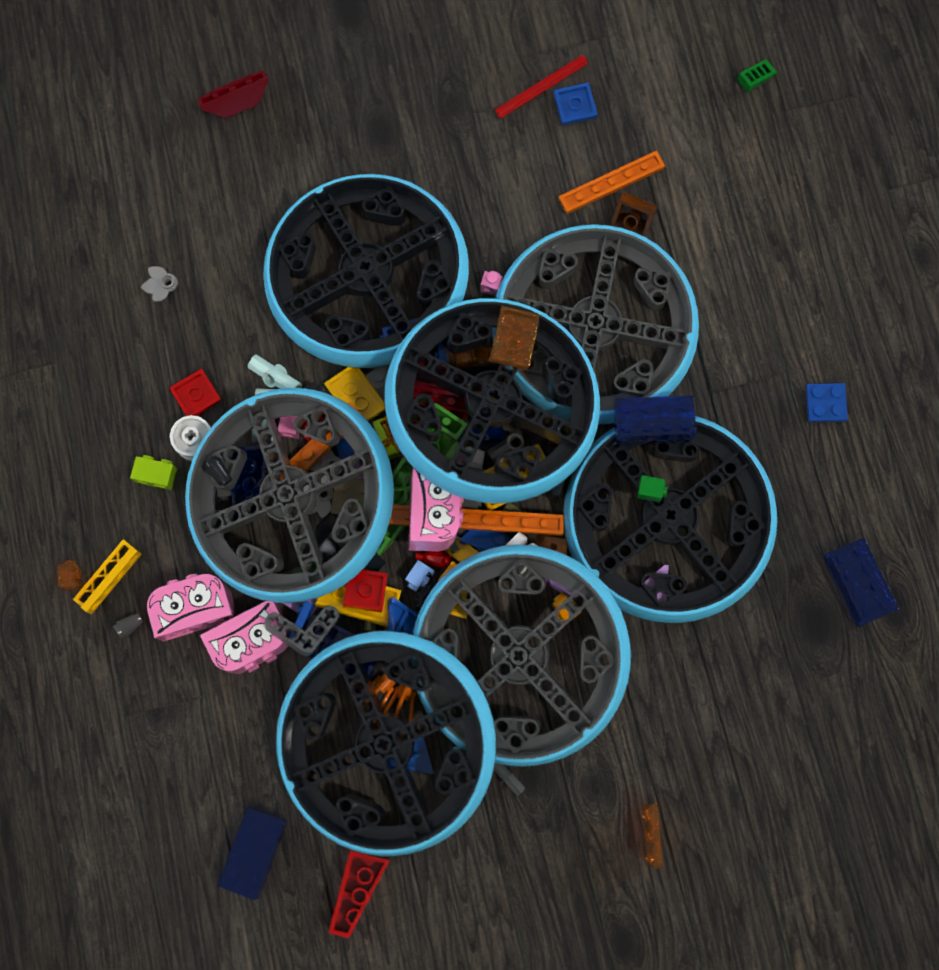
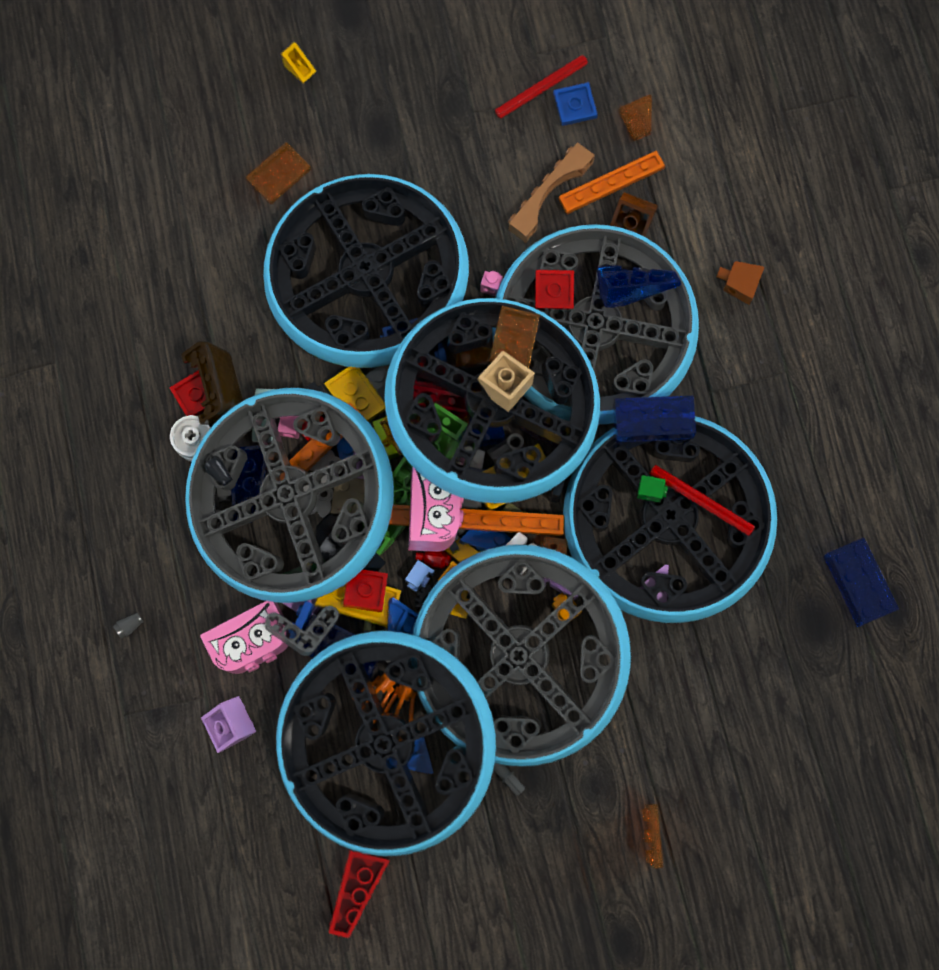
(69, 576): clear orange brick -> none
(110, 580): yellow fence -> none
(153, 472): lime brick -> none
(157, 283): light grey plate -> none
(189, 606): bright pink brick -> none
(217, 379): none -> dark brown windscreen
(228, 724): none -> lavender slope
(235, 96): dark red wedge -> none
(252, 853): clear blue brick -> none
(272, 374): light aqua piece -> none
(278, 173): none -> clear orange plate
(297, 63): none -> yellow slope
(506, 380): none -> tan slope
(554, 289): none -> red plate
(574, 165): none -> medium nougat arch
(624, 286): none -> clear blue wedge
(638, 117): none -> clear orange wing
(702, 500): none -> red axle
(741, 280): none -> dark orange torso
(746, 82): green slope -> none
(826, 402): blue plate -> none

